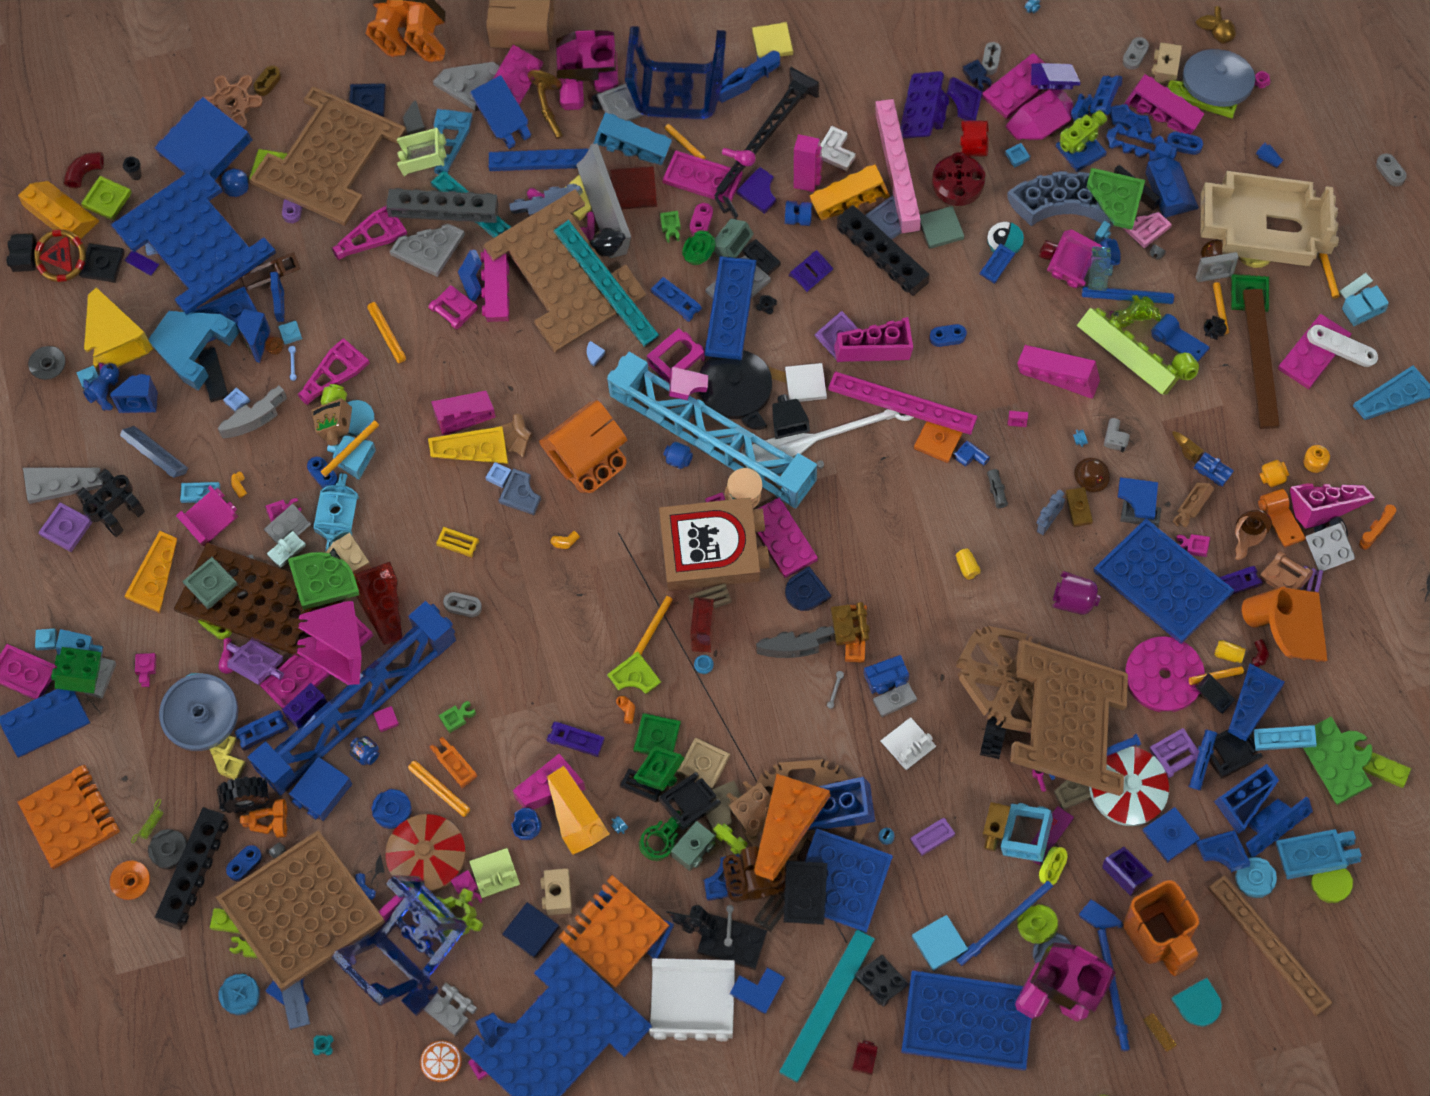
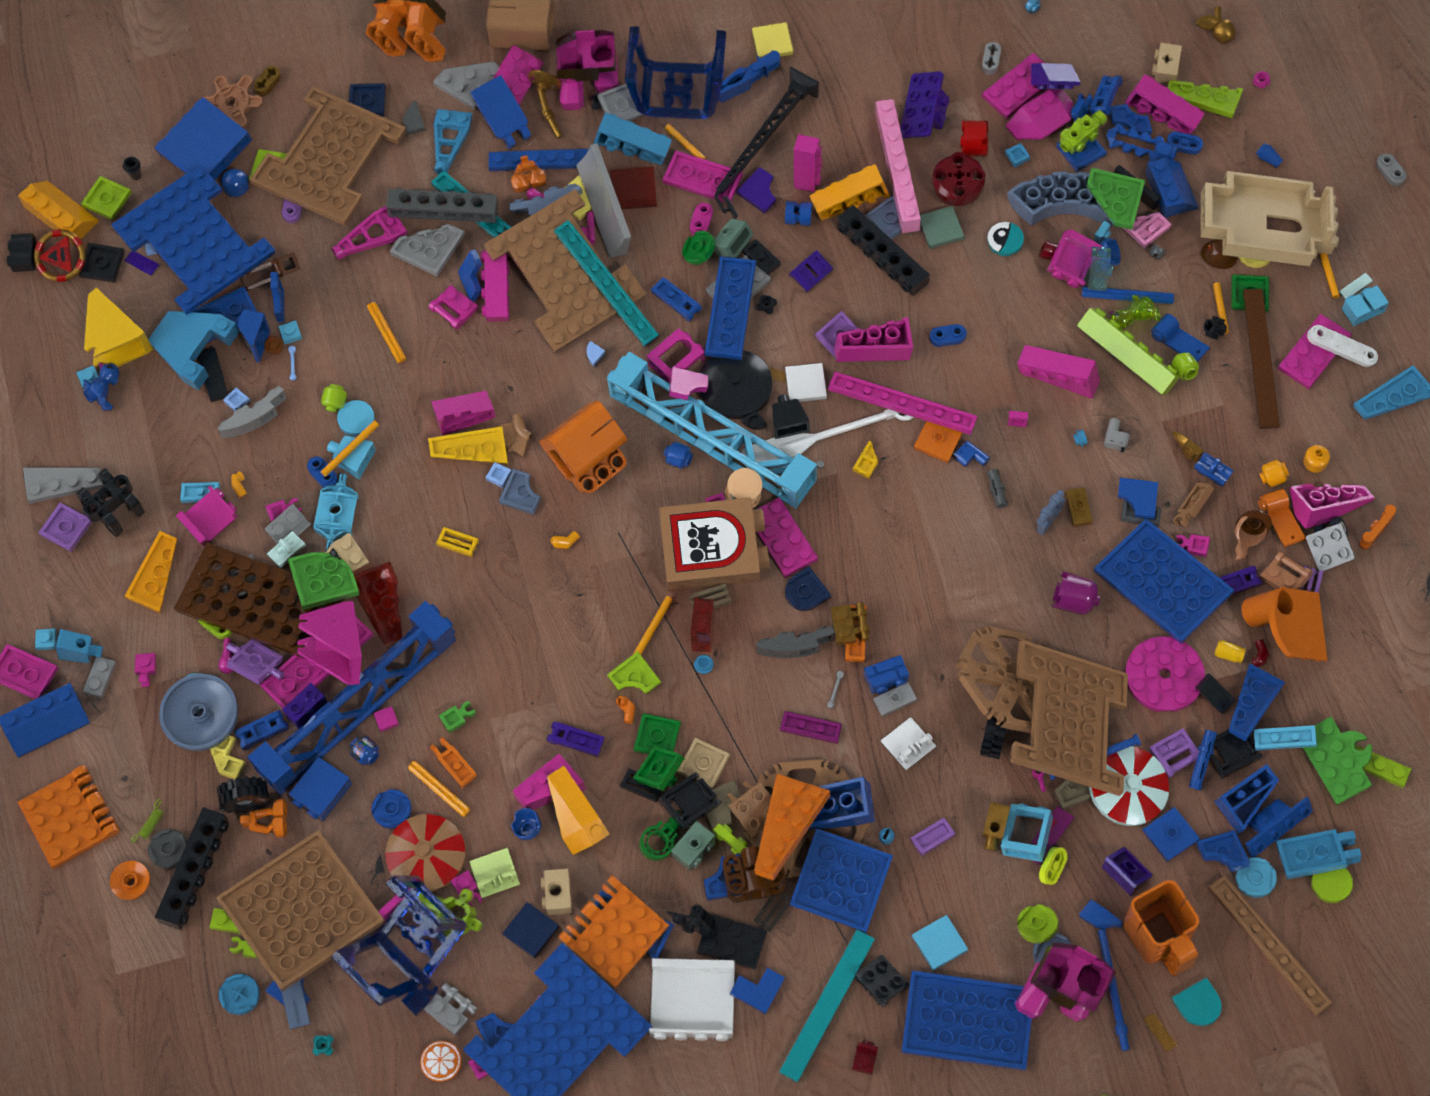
(43, 357): dark grey dish -> none
(76, 670): green brick -> none
(81, 166): dark red cylinder -> none
(136, 395): blue slope -> none
(154, 451): sand blue plate -> none
(210, 583): sand green tile -> none
(244, 863): blue plate -> none
(277, 850): dark grey hinge -> none
(332, 420): medium nougat torso -> none
(344, 353): dark pink plate -> none
(360, 879): blue arm -> none
(421, 151): yellowish green window -> none
(464, 602): light grey plate -> none
(535, 178): none -> orange piece
(607, 241): black hair -> none
(619, 825): dark azure plate -> none
(670, 224): bright green plate -> none
(728, 941): light grey hinge -> none
(745, 157): dark pink piece -> none
(805, 892): black plate -> none
(811, 727): none -> magenta tile
(832, 151): white plate -> none
(866, 462): none -> yellow tile
(966, 98): dark purple tile -> none
(967, 564): yellow piece -> none
(975, 948): blue bar -> none
(977, 73): dark blue plate -> none
(997, 263): blue plate -> none
(1092, 474): reddish brown hat -> none
(1135, 51): light grey plate -> none
(1216, 267): light grey plate -> none
(1218, 77): sand blue dish -> none
(1218, 675): light orange bar -> none

